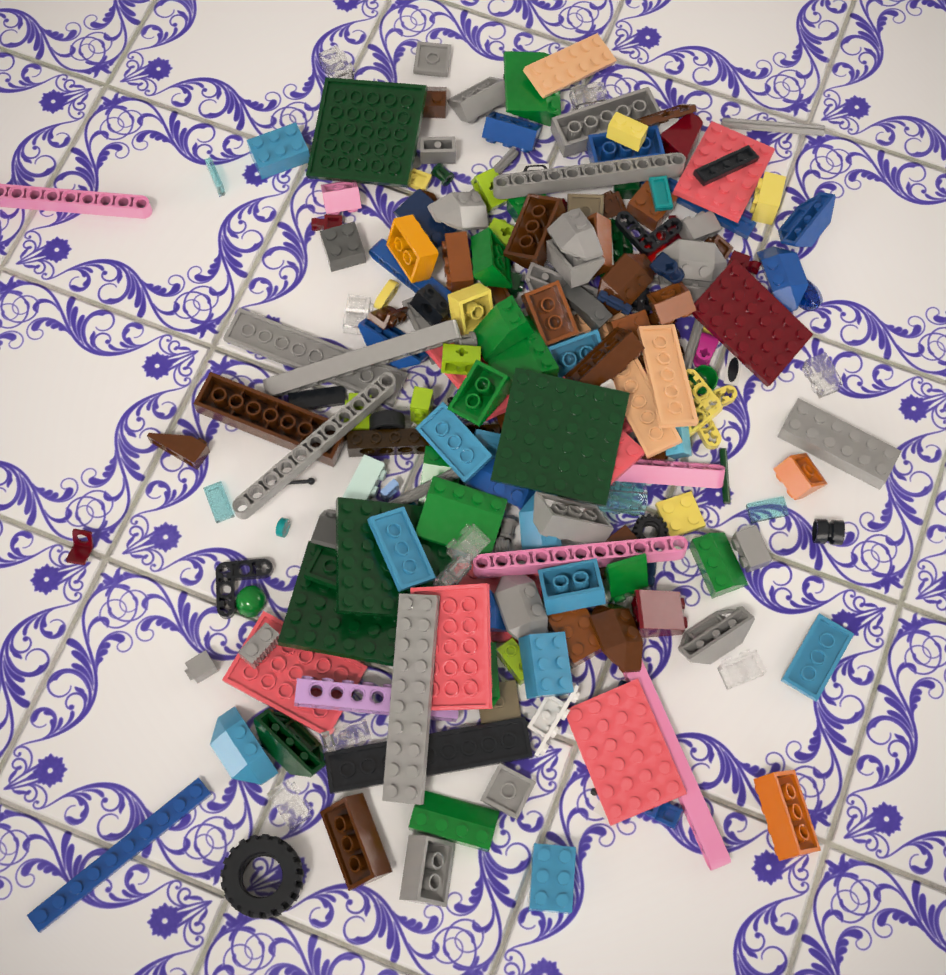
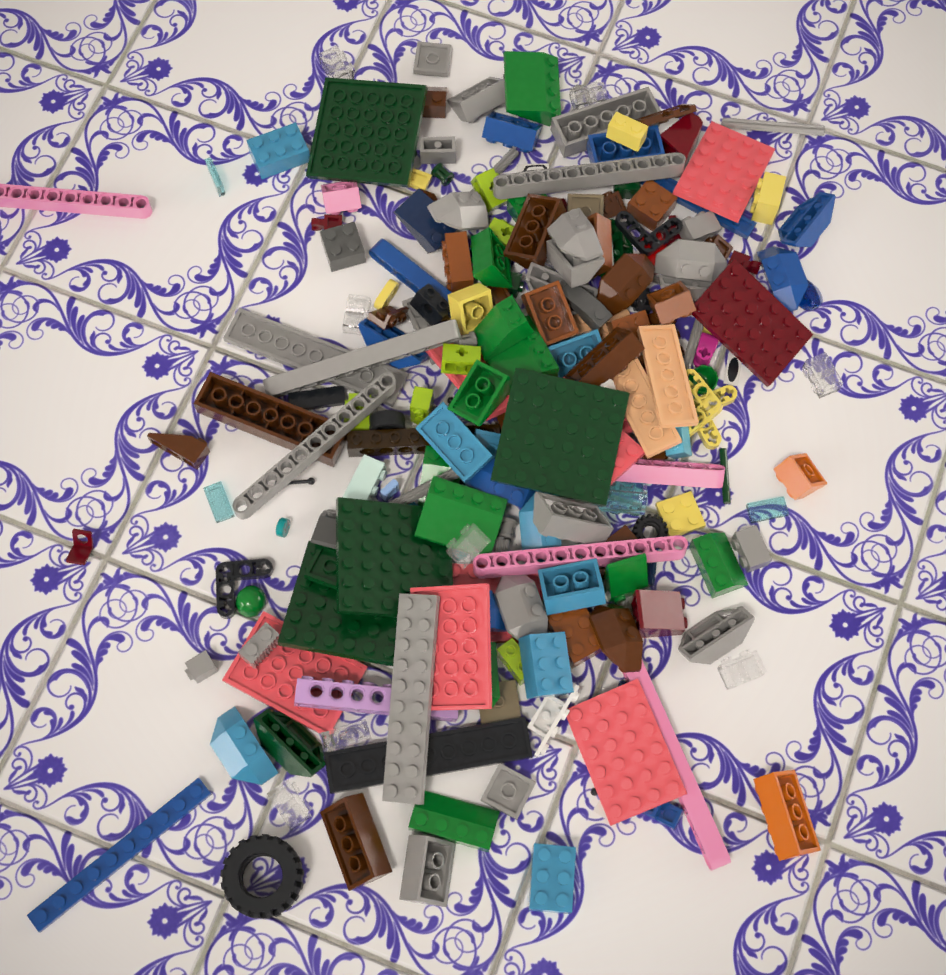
(401, 549): dark azure plate -> none
(412, 248): light orange brick -> none
(453, 572): clear brick -> none
(569, 65): light nougat plate -> none
(614, 302): dark blue axle -> none
(660, 193): teal tile -> none
(667, 268): dark blue piece -> none
(725, 165): black tile -> none
(817, 657): dark azure plate -> none
(828, 531): black wheel -> none
(839, 444): light grey brick -> none

